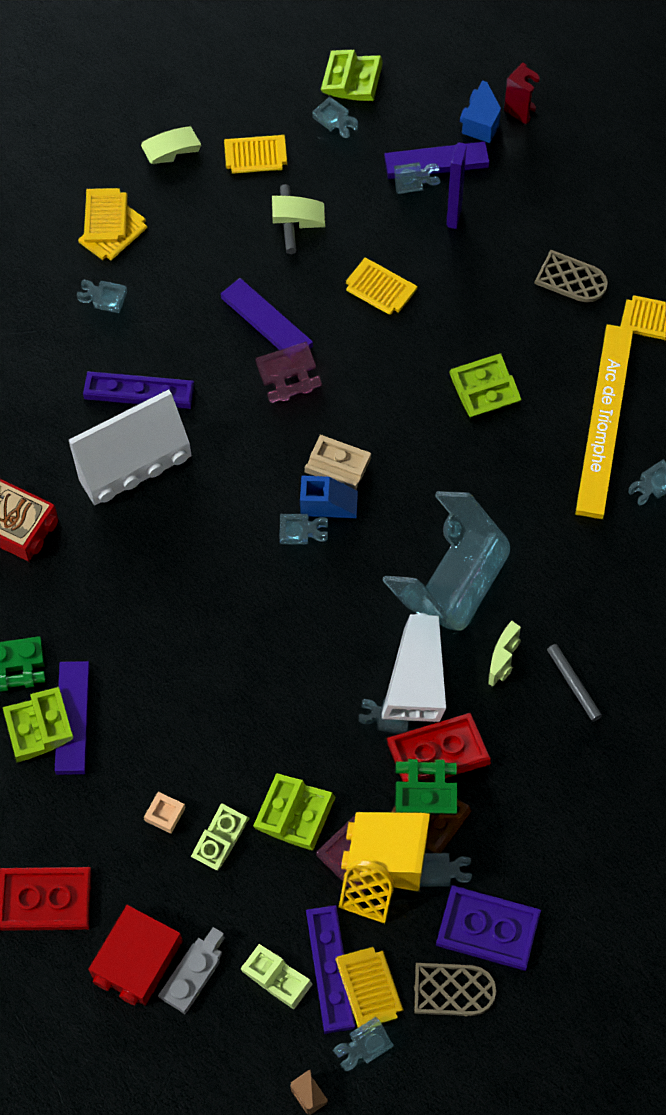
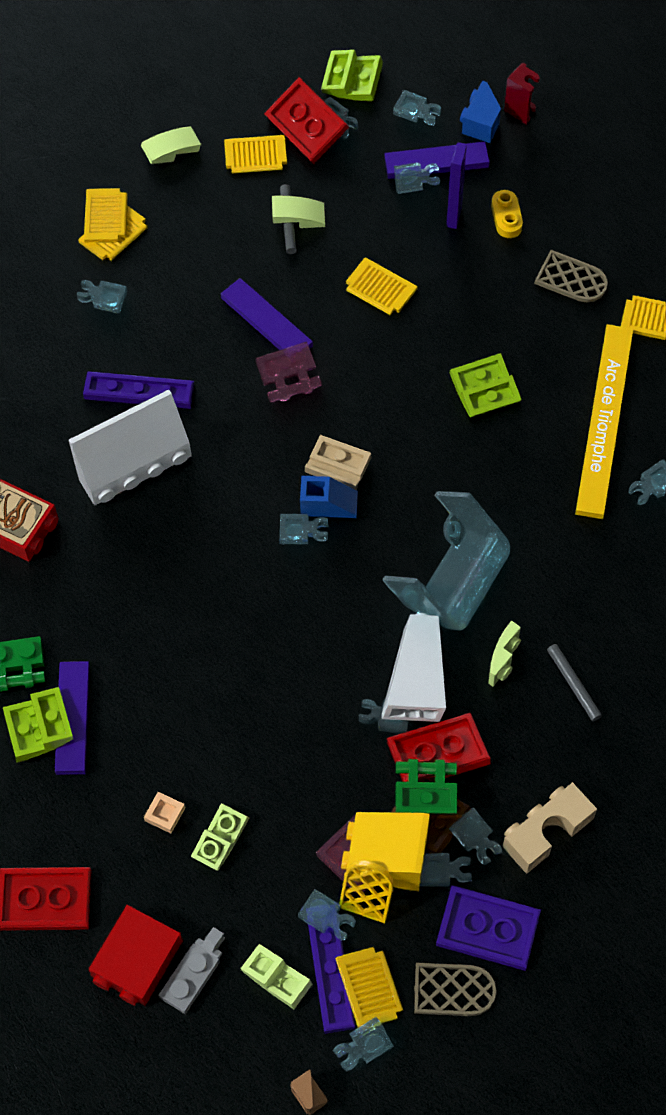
(294, 811): lime slope -> none
(306, 120): none -> red tile
(323, 913): none -> clear light blue plate
(414, 106): none -> clear light blue plate
(473, 832): none -> clear light blue plate
(505, 212): none -> yellow plate
(566, 809): none -> tan arch

